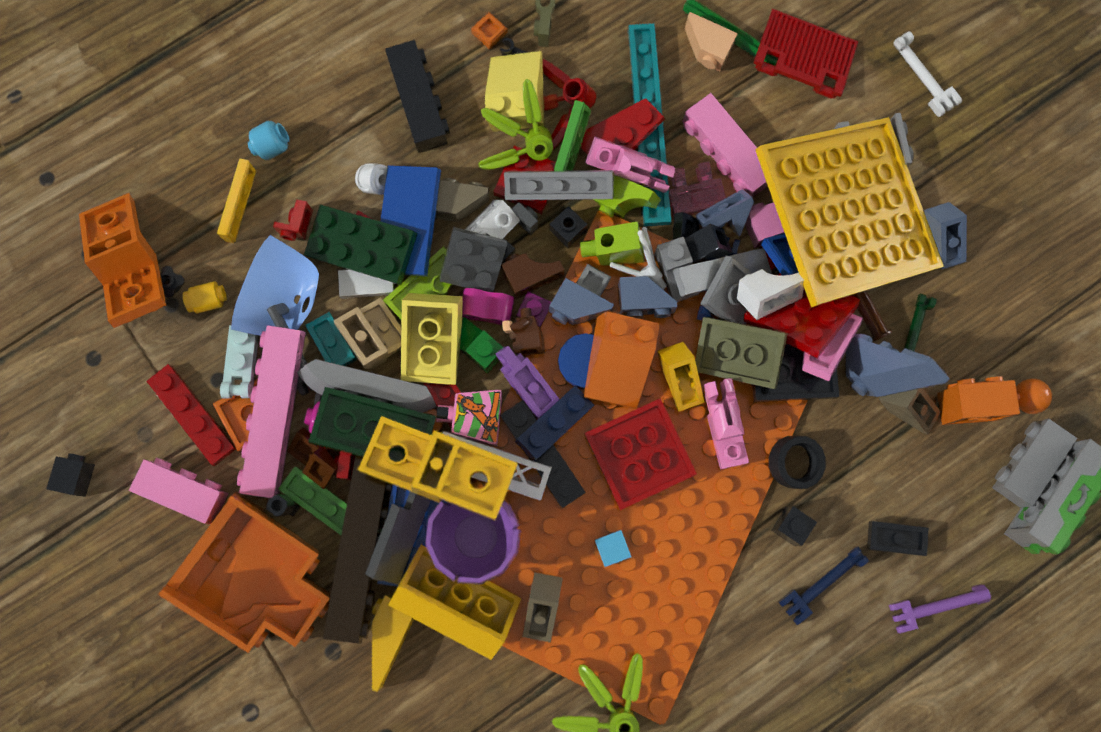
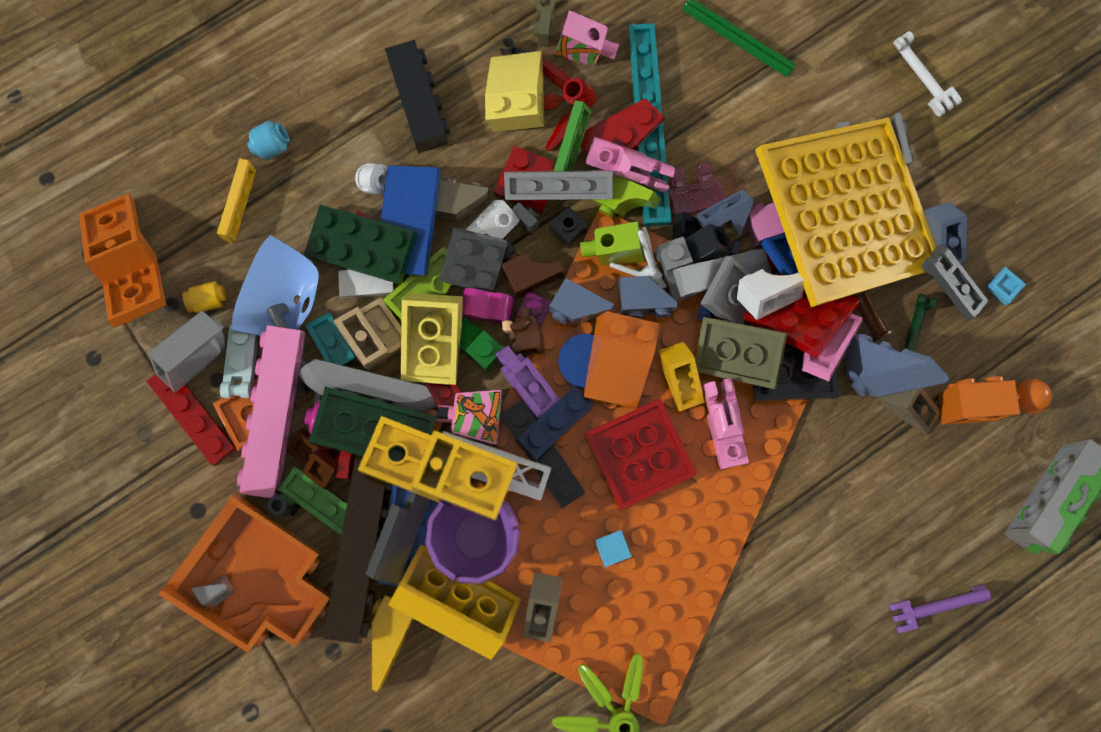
(70, 475): black brick -> none
(175, 284): black plate -> none
(179, 490): bright pink brick -> none
(188, 351): none -> light grey window
(215, 592): none -> light grey slope
(299, 220): red bracket -> none
(489, 30): orange tile -> none
(537, 138): lime plant -> none
(584, 40): none -> bright pink torso
(593, 280): light grey tile -> none
(709, 41): light nougat slope -> none
(726, 144): bright pink brick -> none
(794, 526): black brick -> none
(800, 602): dark blue hinge -> none
(806, 53): red window -> none
(816, 467): black tyre -> none
(897, 538): black plate -> none
(955, 282): none -> dark grey plate
(1005, 286): none -> medium azure tile
(1033, 462): light grey brick -> none

